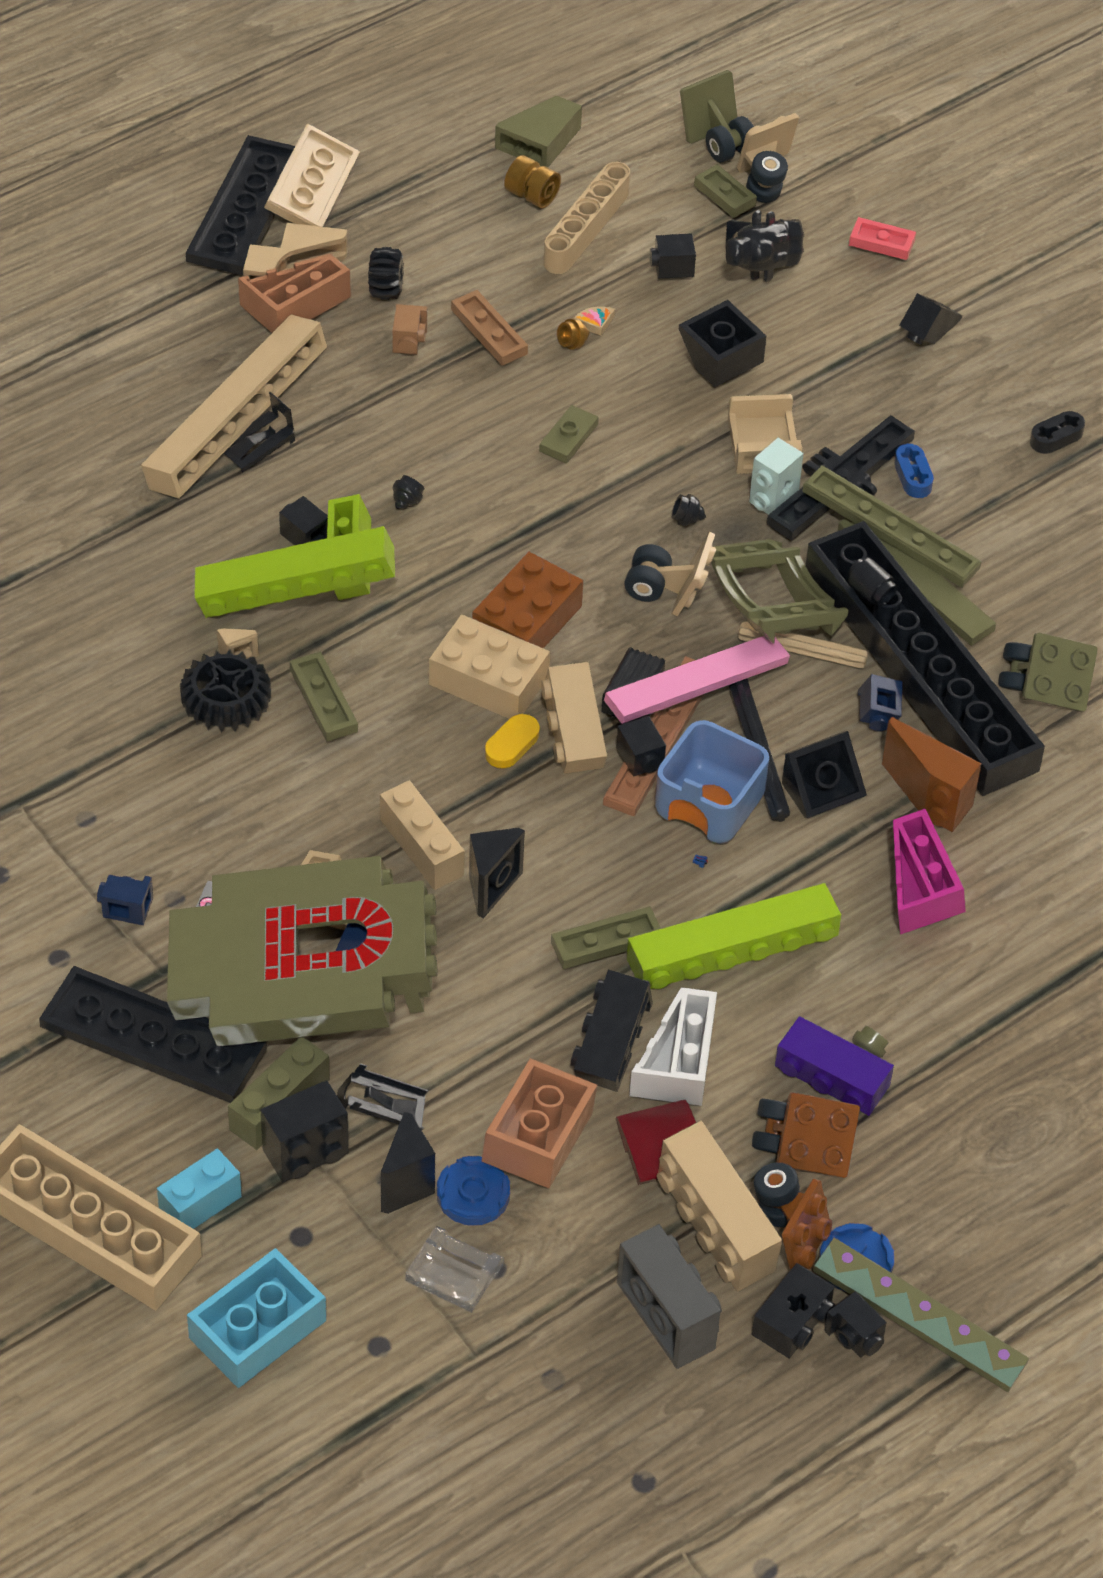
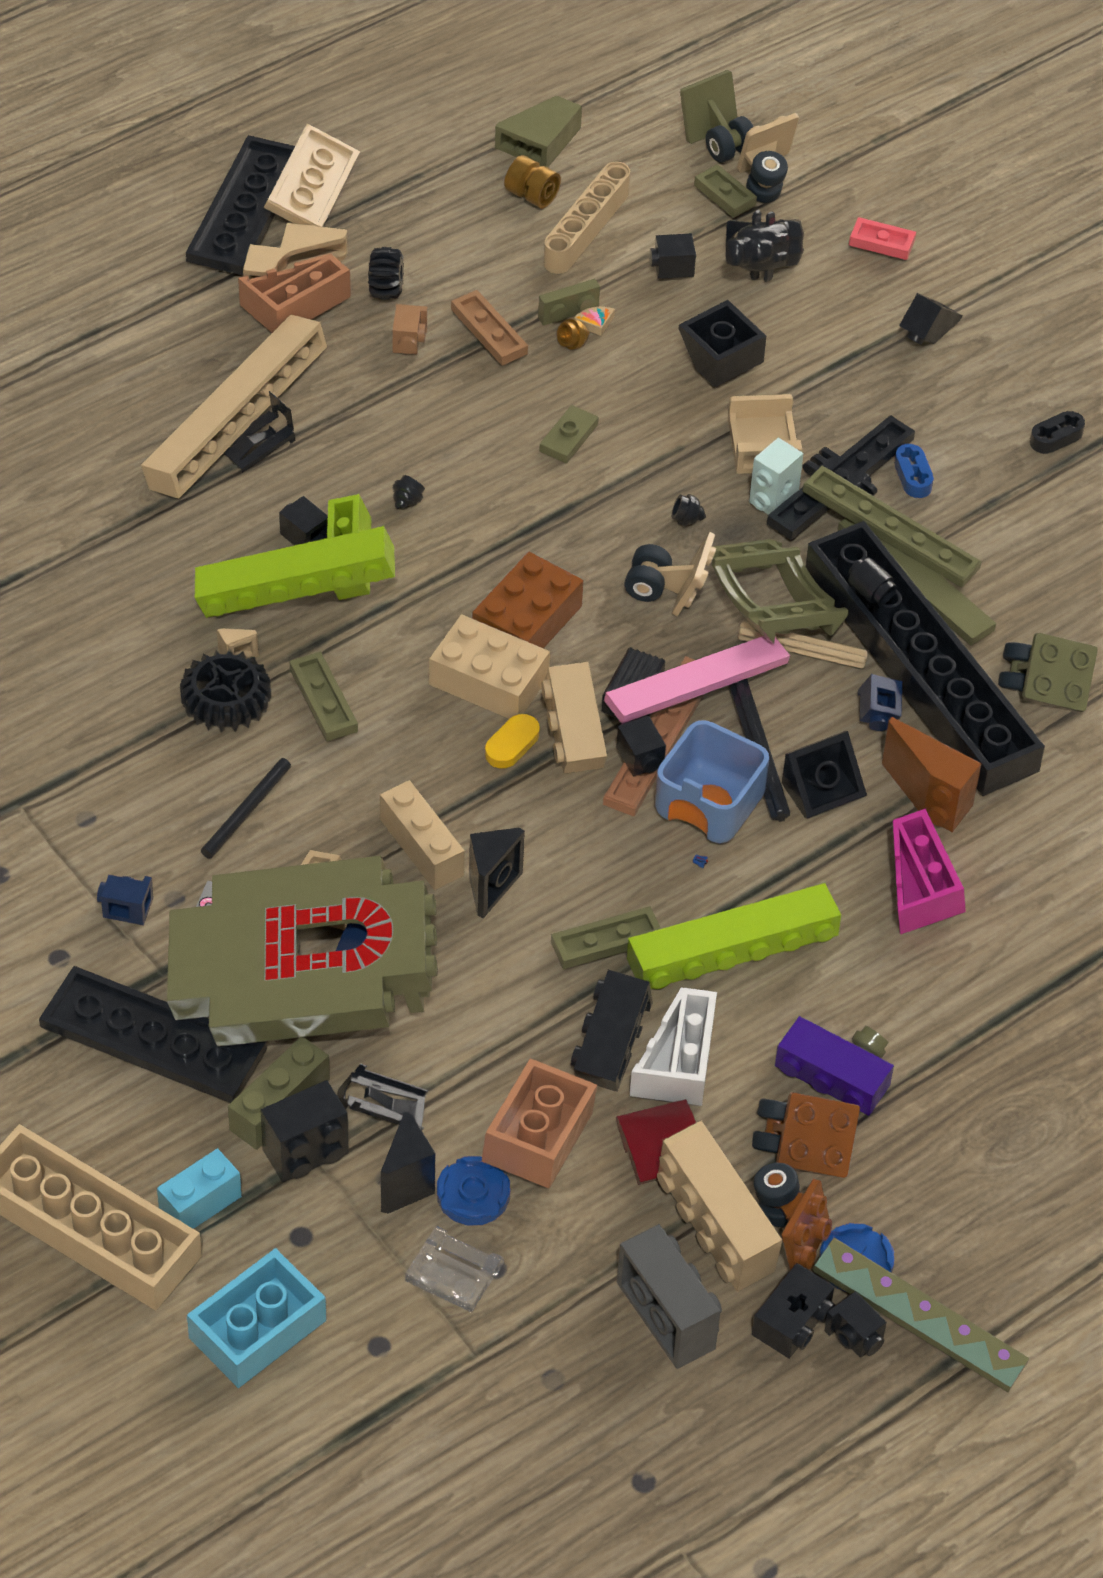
(245, 808): none -> black bar
(568, 301): none -> olive plate

